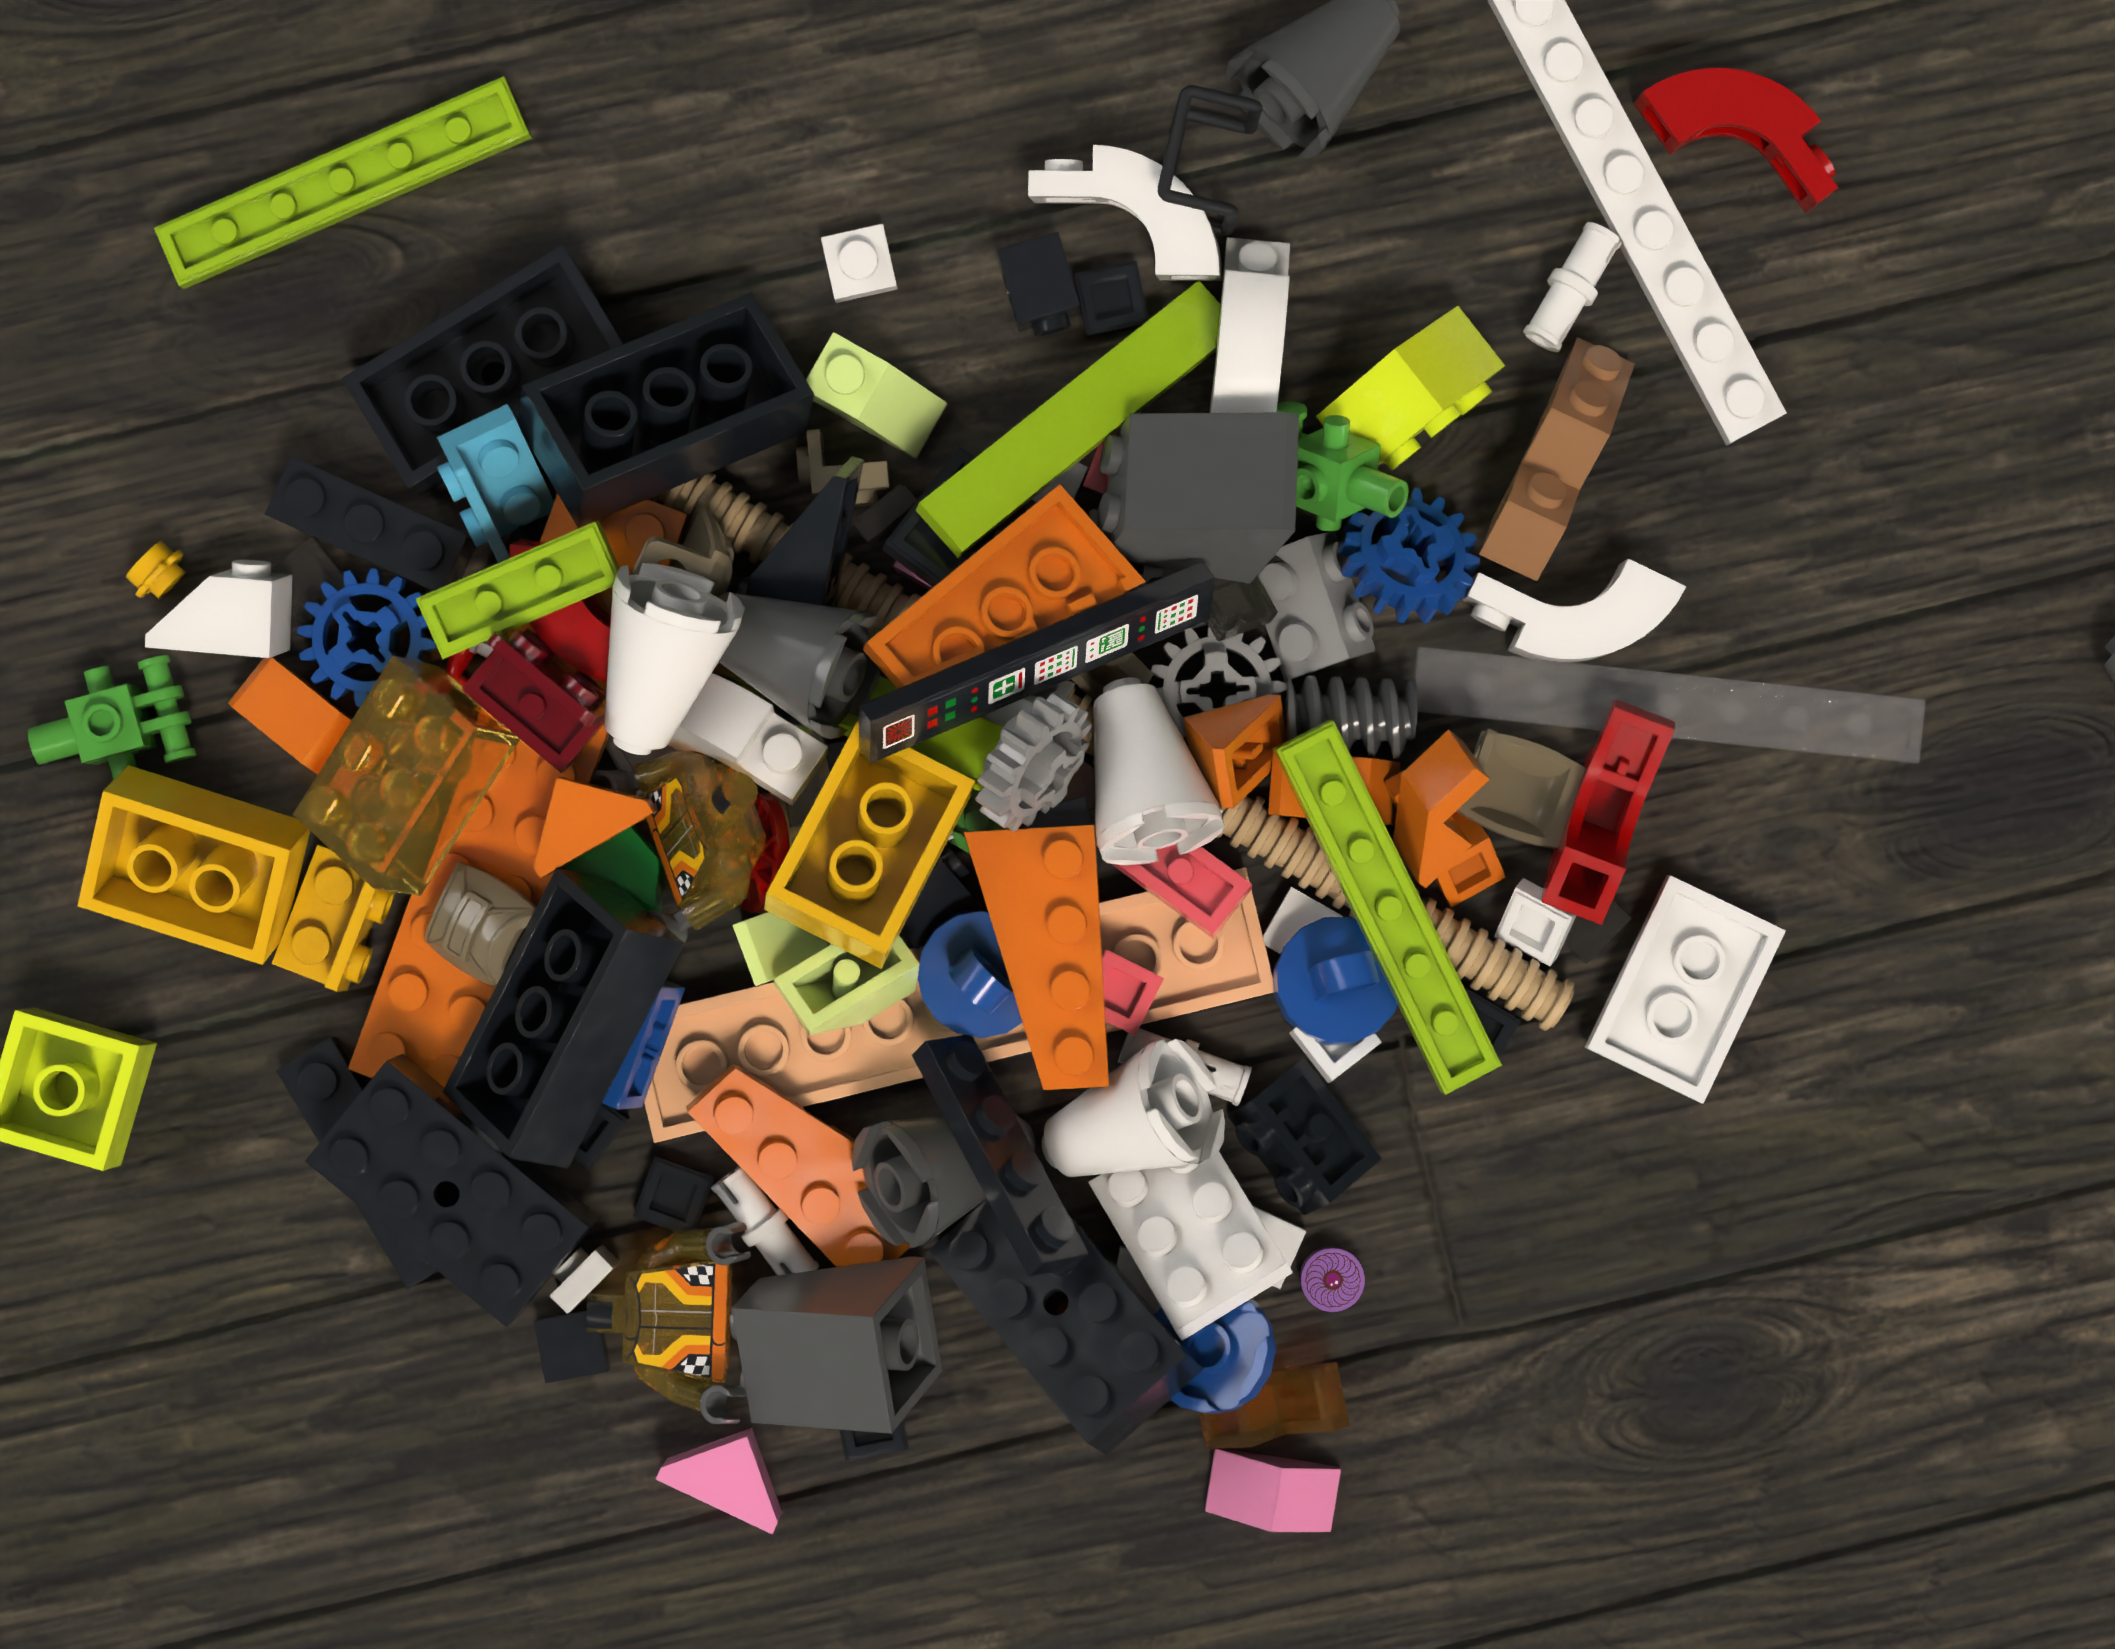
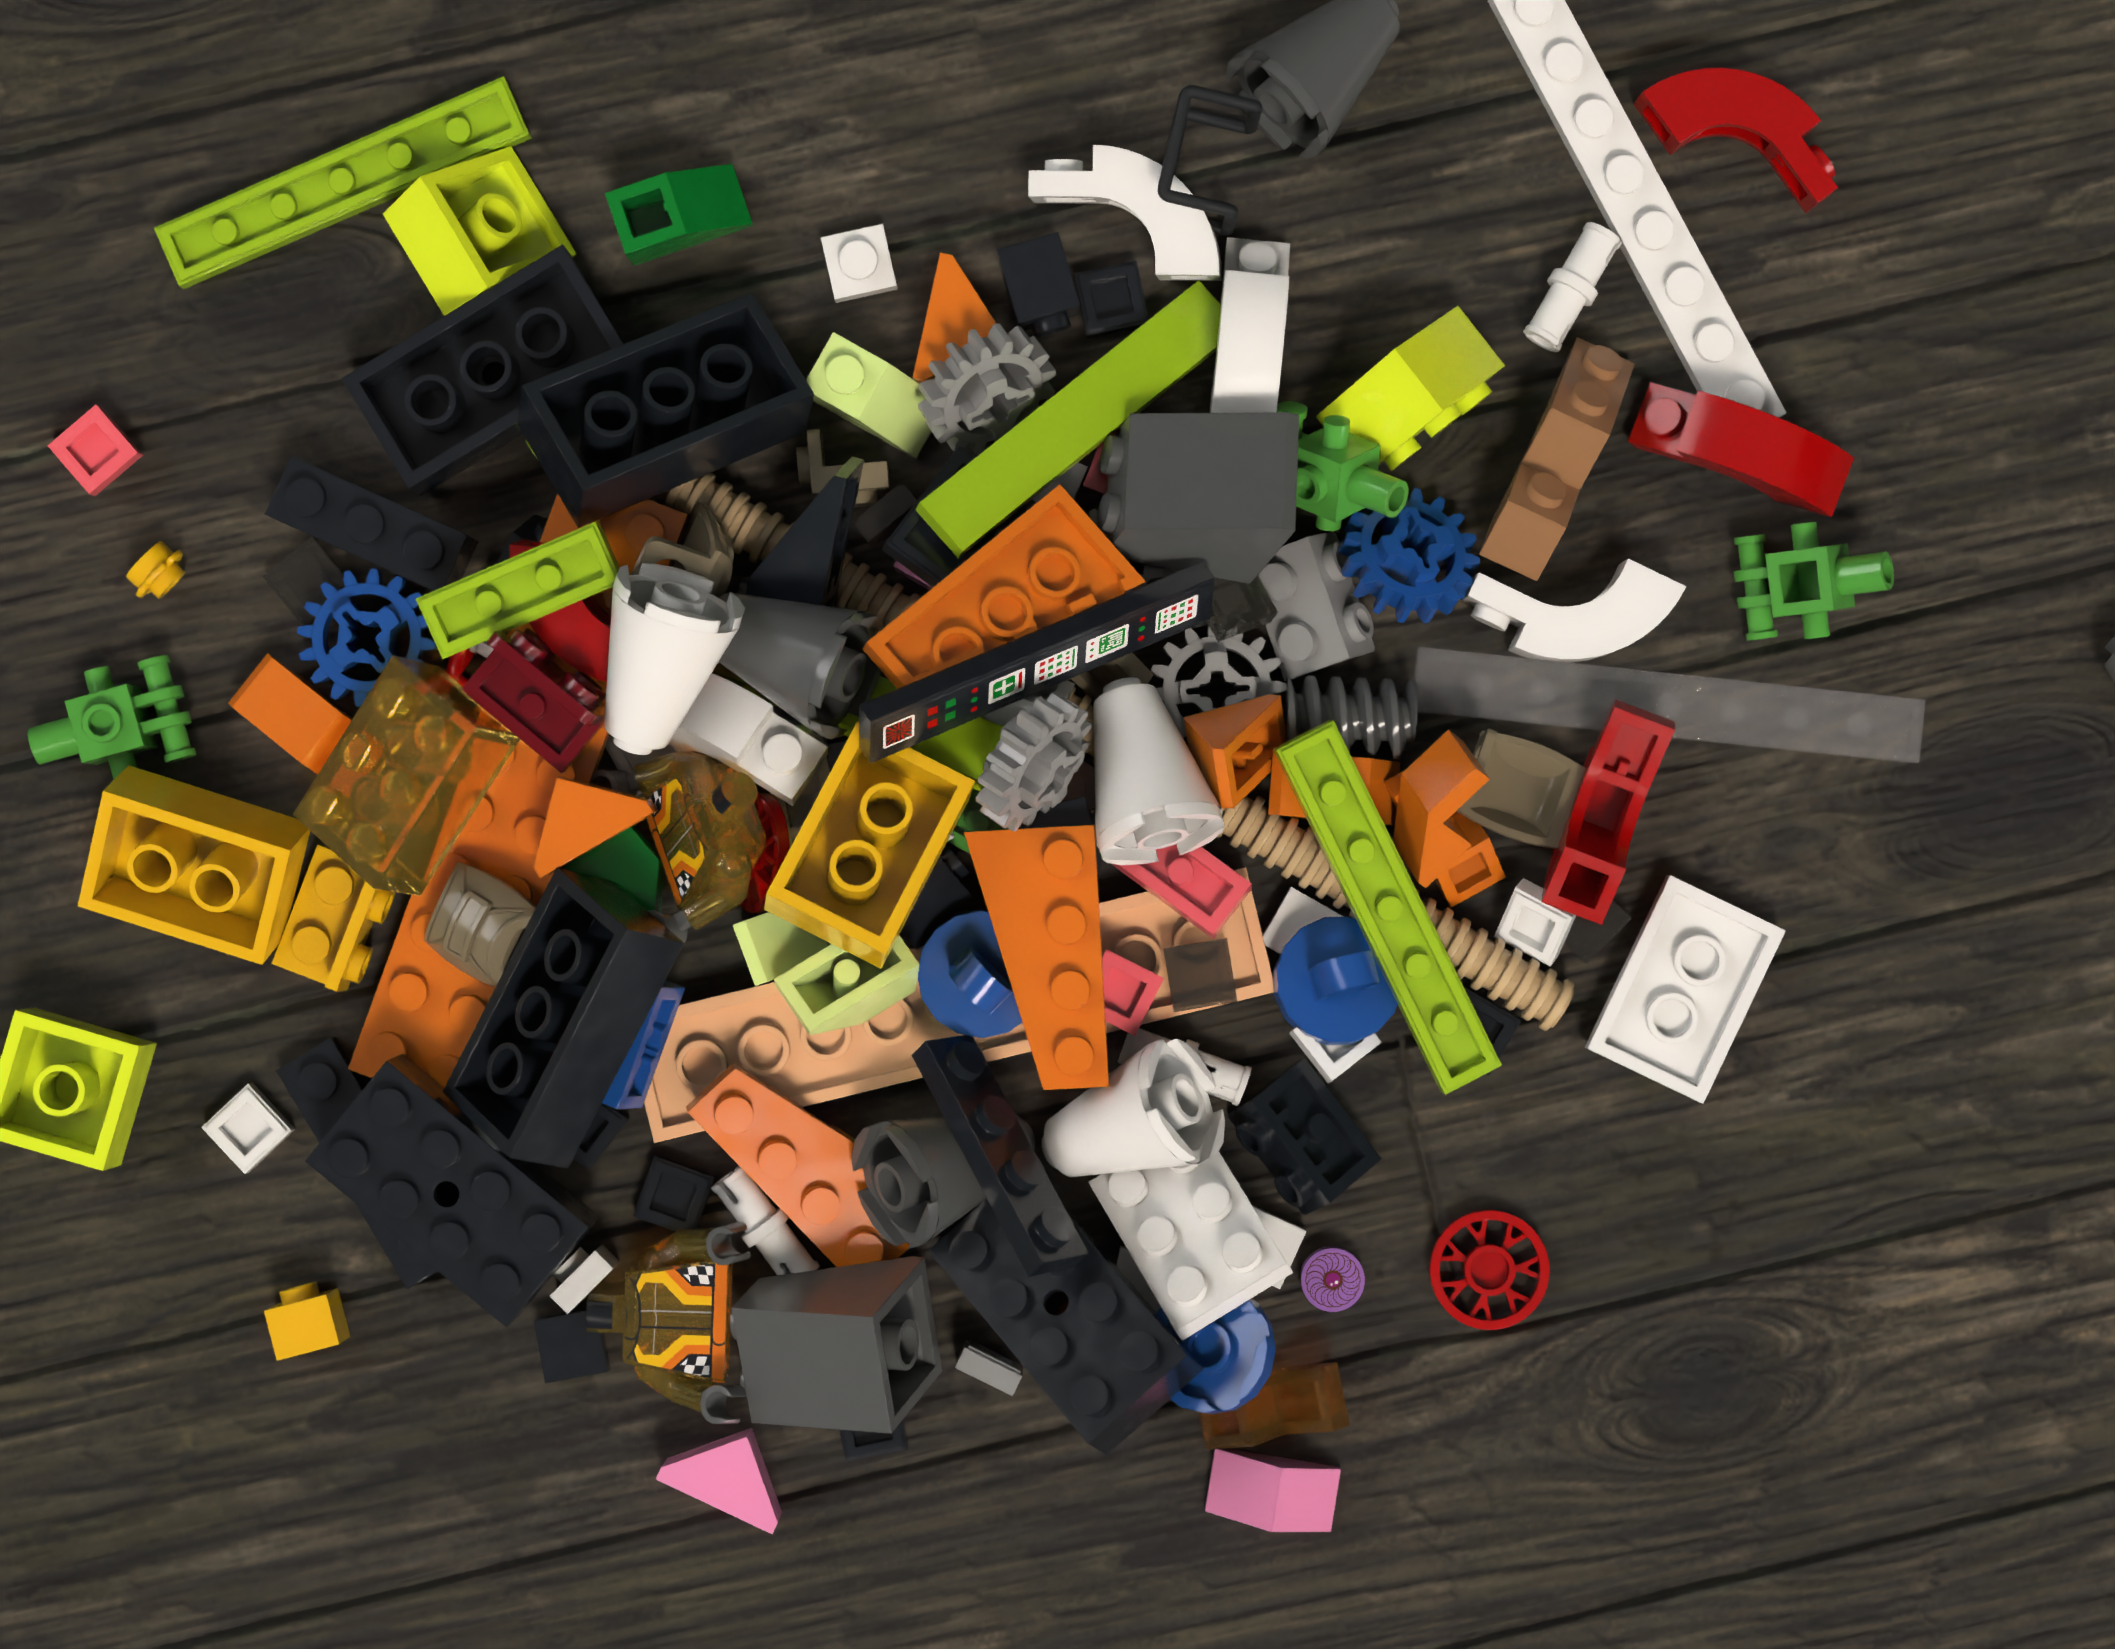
(95, 450): none -> coral plate
(231, 614): white slope -> none
(248, 1128): none -> white tile
(306, 1321): none -> yellow plate
(473, 226): none -> neon yellow slope
(496, 475): medium azure bracket -> none
(677, 211): none -> green slope
(950, 316): none -> orange slope
(985, 387): none -> light grey gear
(989, 1366): none -> light grey tile
(1200, 974): none -> clear smoke tile
(1489, 1269): none -> red wheel
(1744, 445): none -> red arch
(1804, 581): none -> bright green piece

